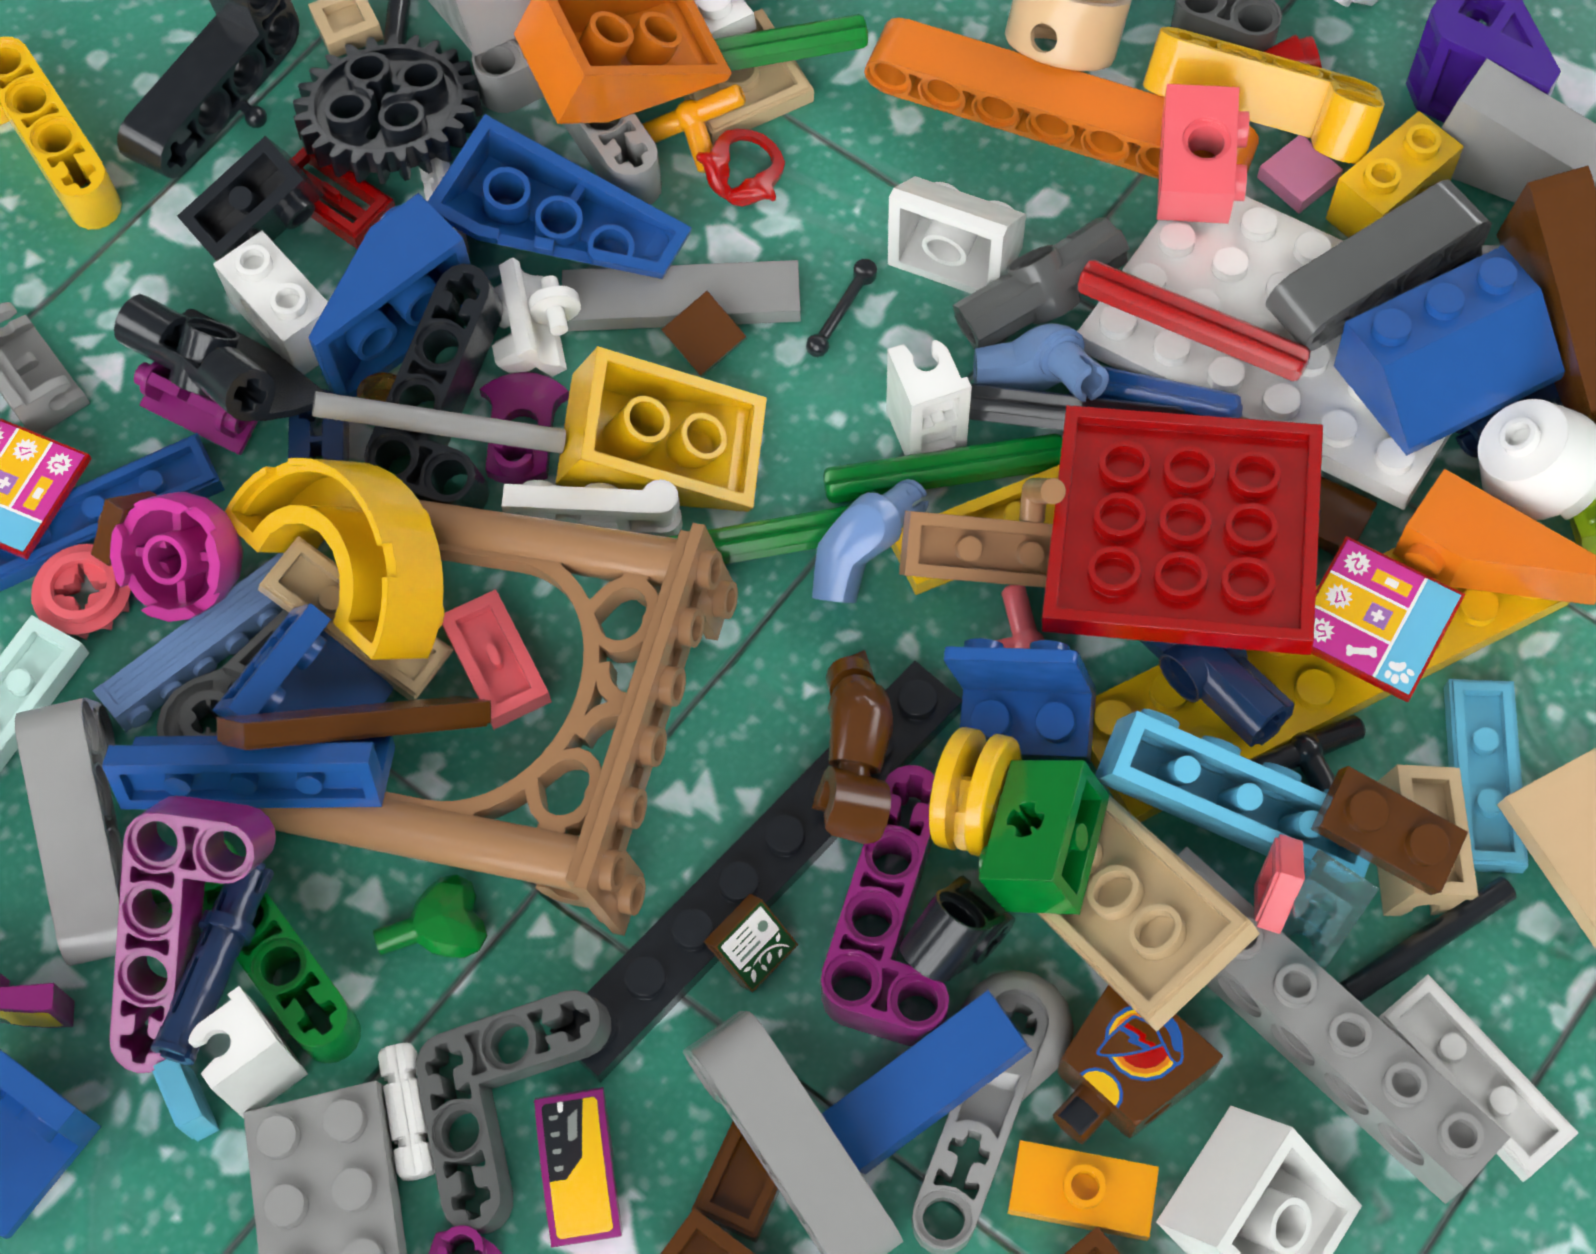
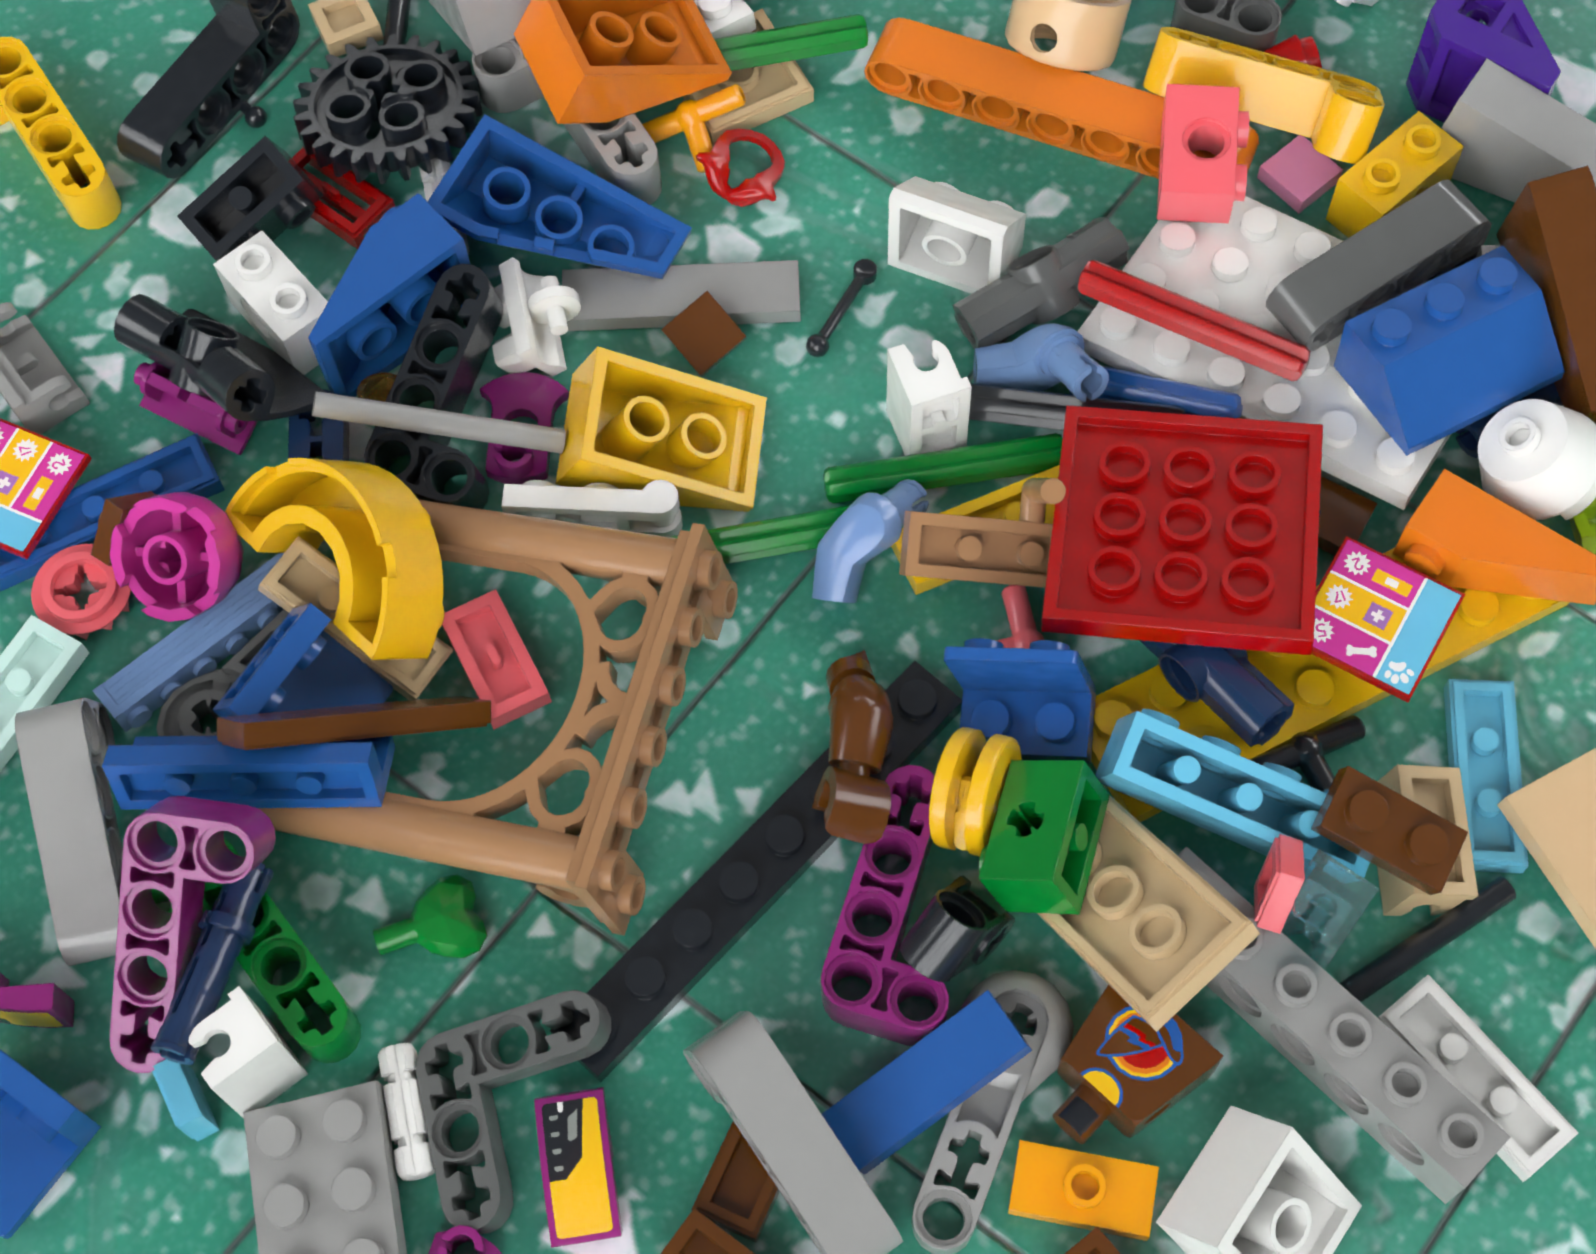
(751, 942): tile -> none

